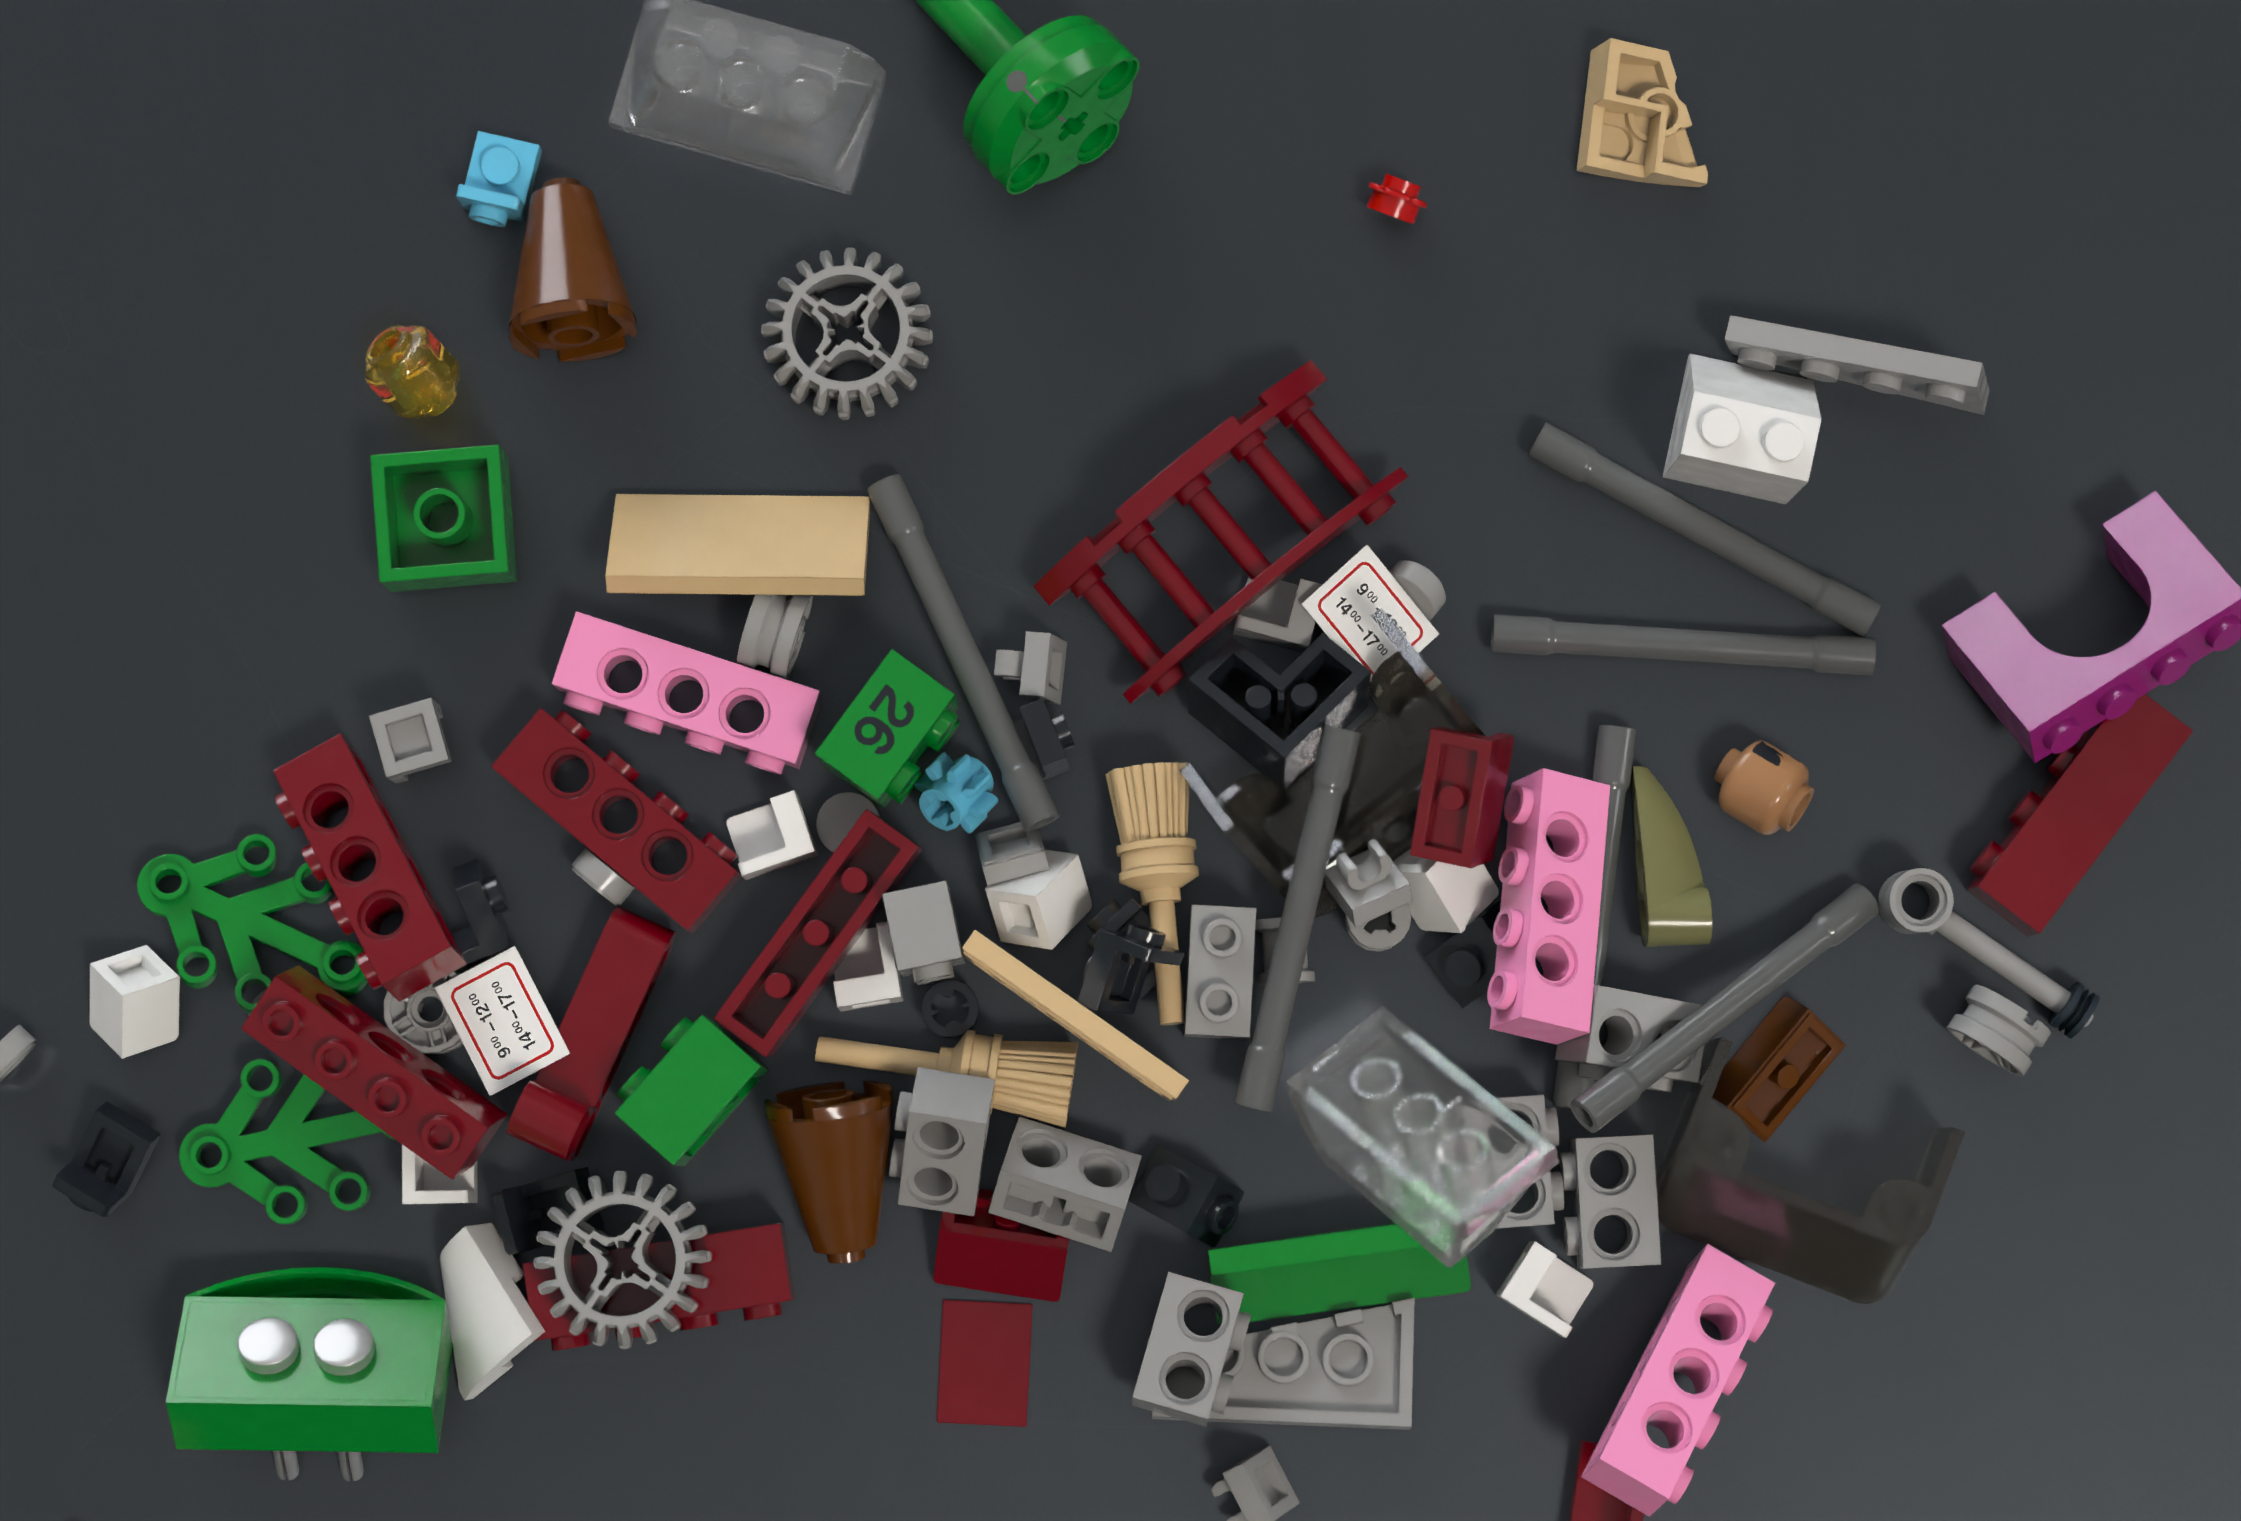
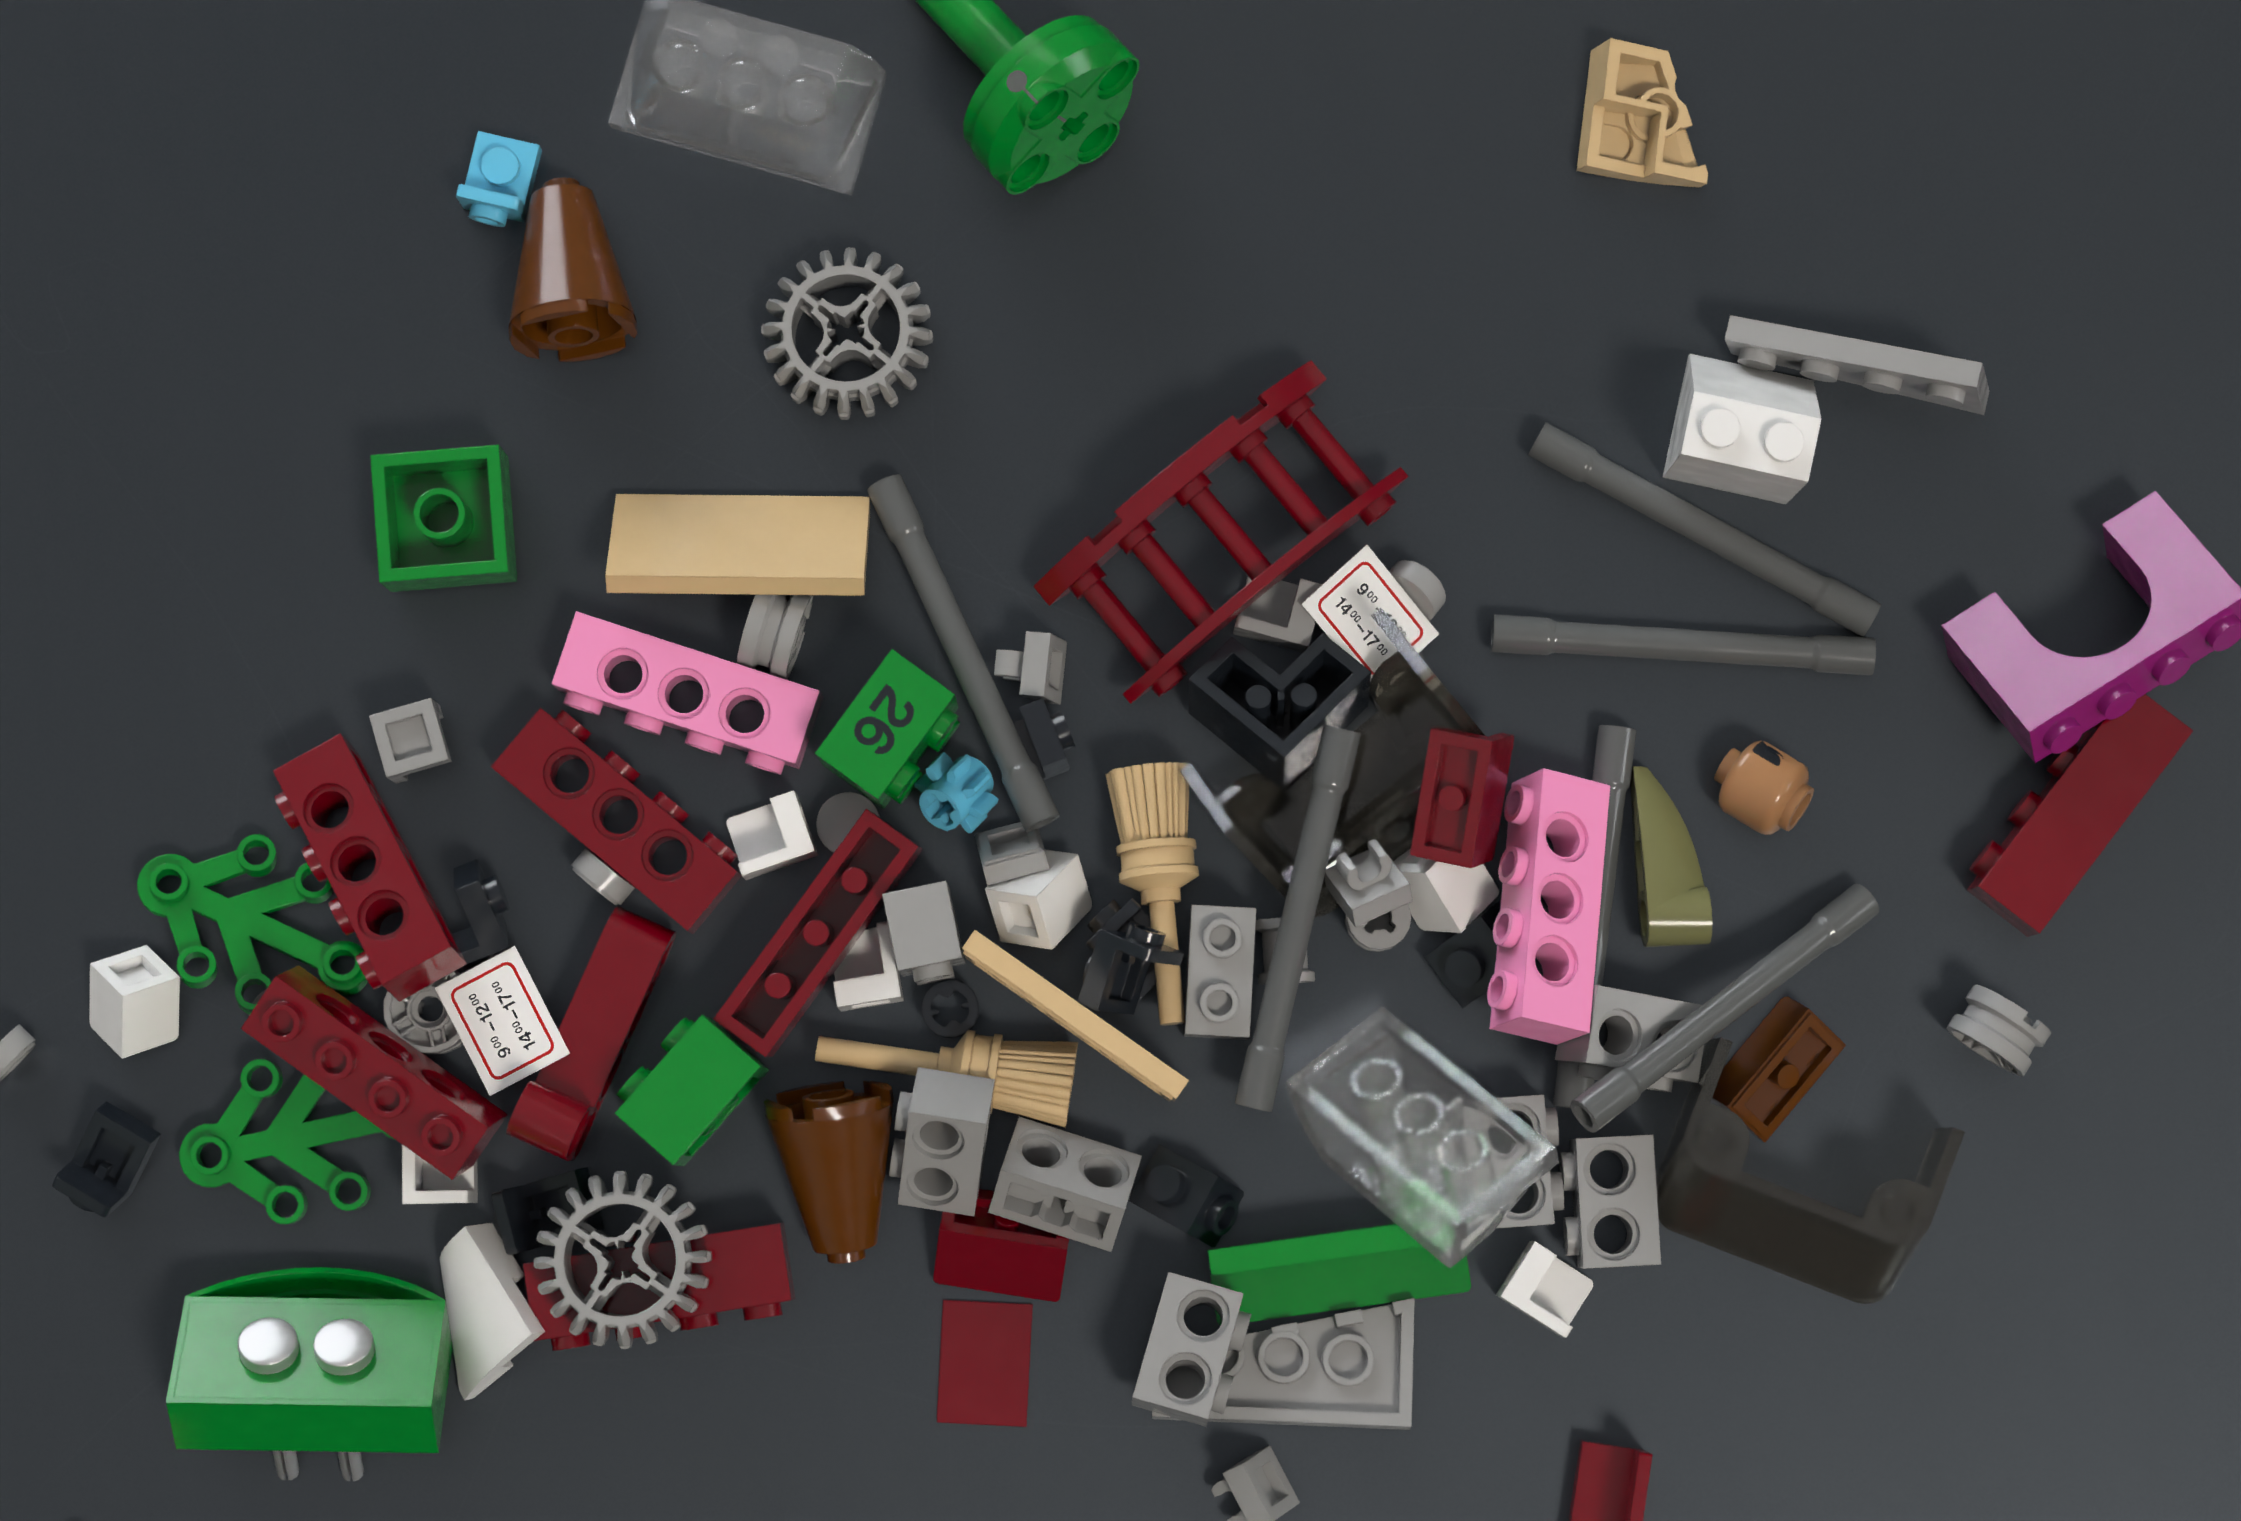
(412, 371): clear yellow head -> none
(1396, 198): red plate -> none
(1625, 1457): bright pink brick -> none
(2070, 1007): light grey piece -> none

